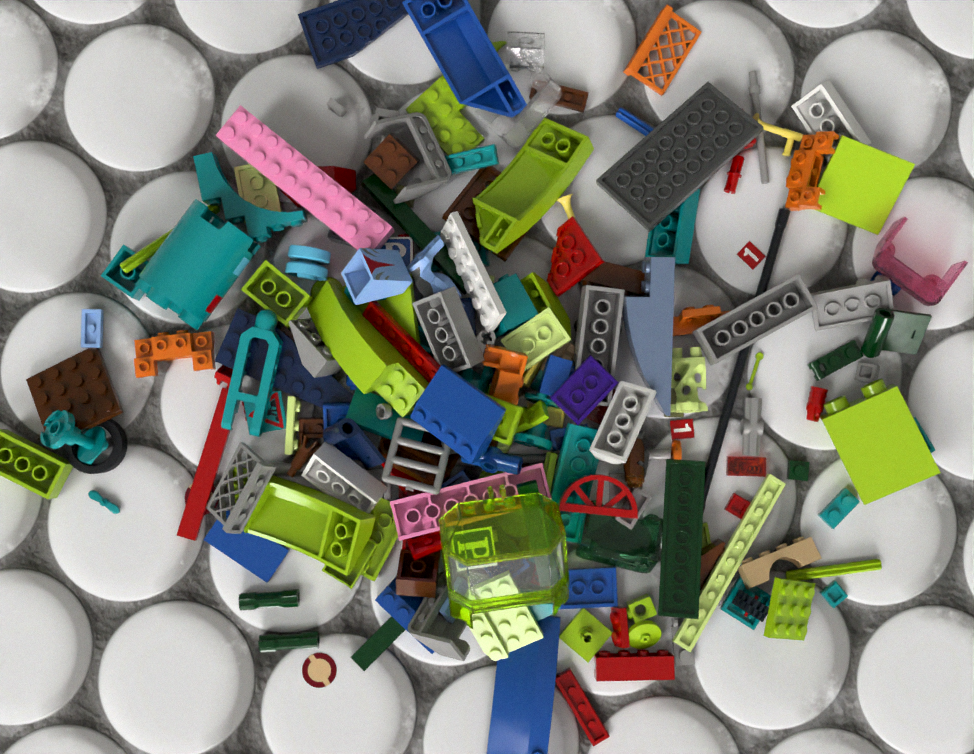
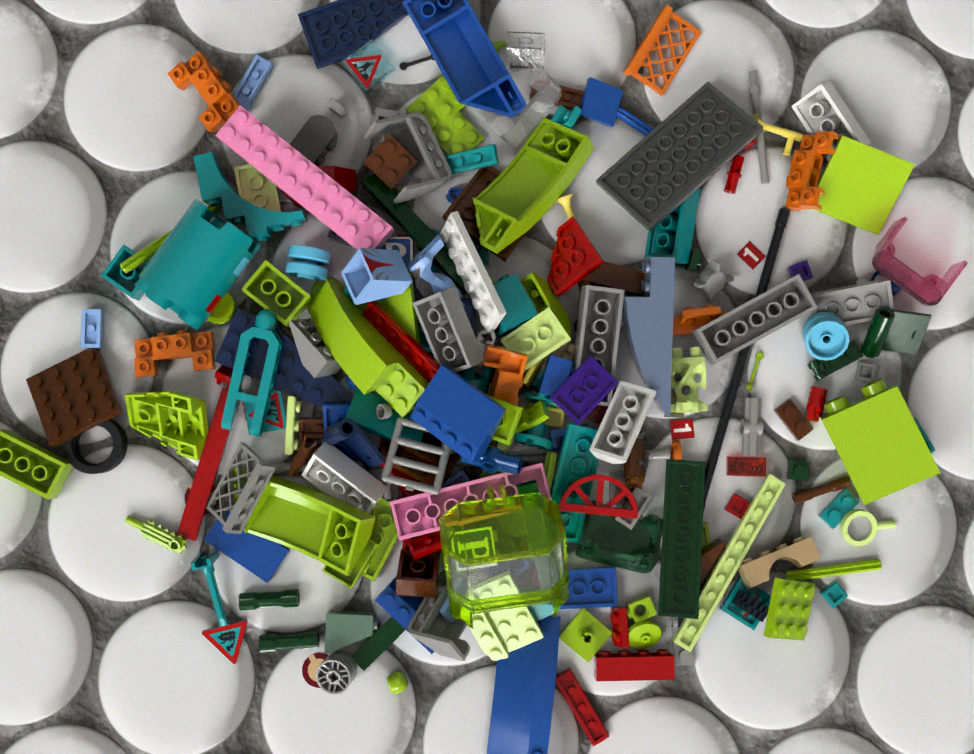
(61, 431): teal piece -> none
(104, 501): teal piece -> none
(158, 534): none -> lime piece
(172, 418): none -> lime wedge
(210, 86): none -> orange bracket
(224, 310): none -> lime piece
(227, 636): none -> teal piece
(253, 81): none -> light blue tile
(316, 139): none -> dark grey brick
(336, 672): none -> light grey wheel
(347, 628): none -> sand green slope
(368, 65): none -> clear light blue piece
(397, 682): none -> lime piece
(403, 66): none -> black hinge
(451, 192): none -> blue plate
(565, 116): none -> teal bracket
(600, 102): none -> blue tile
(694, 260): none -> dark green plate
(712, 280): none -> light grey piece
(793, 419): none -> reddish brown plate
(802, 269): none -> dark purple plate
(810, 493): none -> reddish brown piece
(825, 336): none -> medium azure wheel
(860, 527): none -> yellowish green piece

